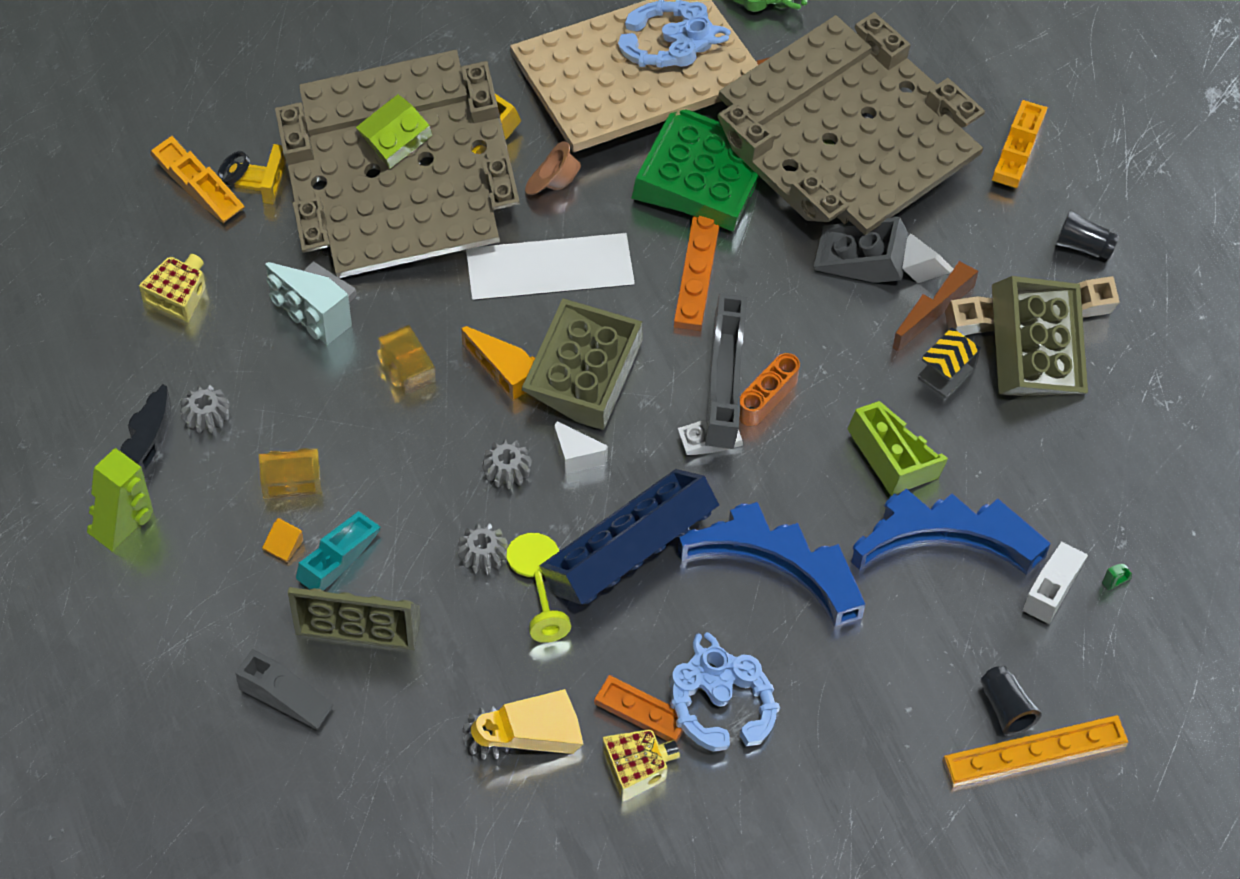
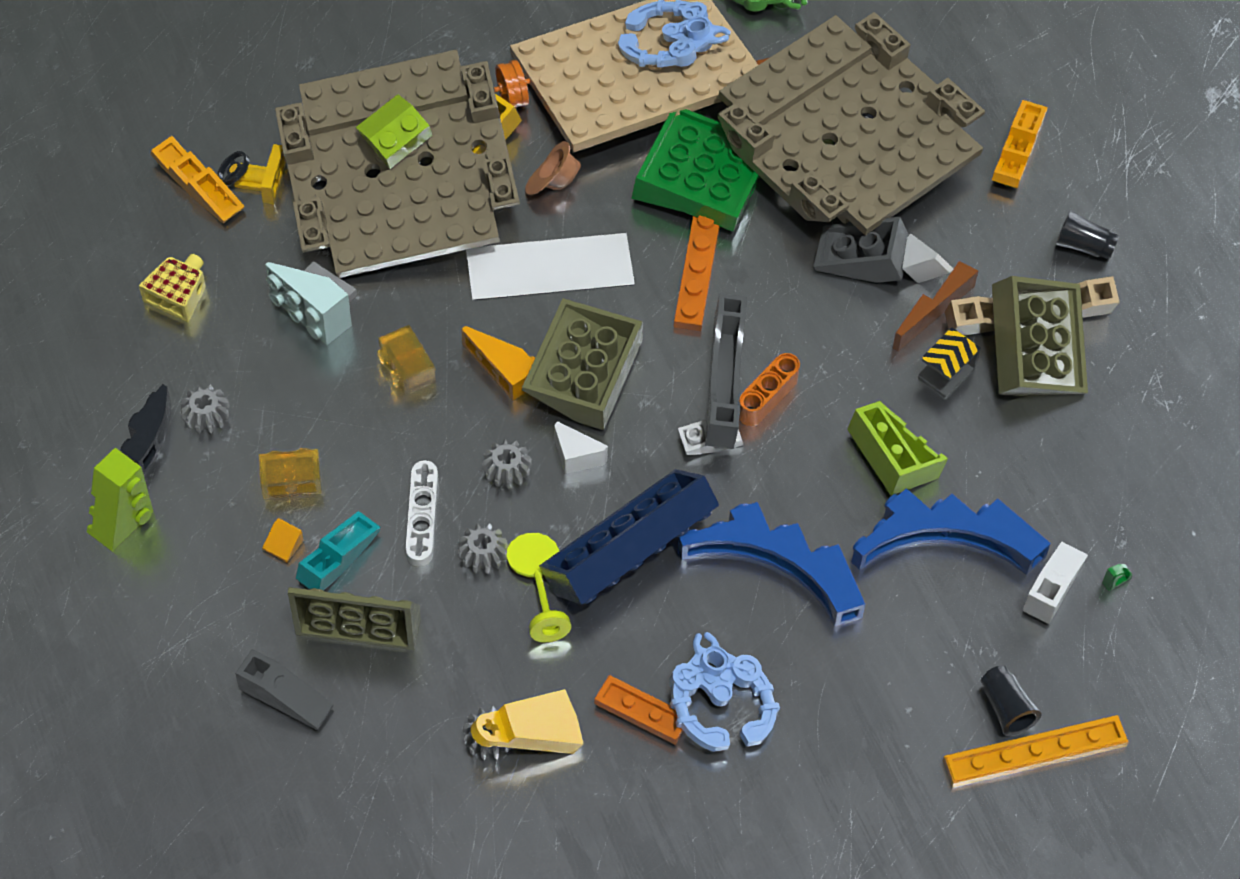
(422, 513): none -> white beam
(512, 83): none -> orange wheel
(637, 761): torso -> none

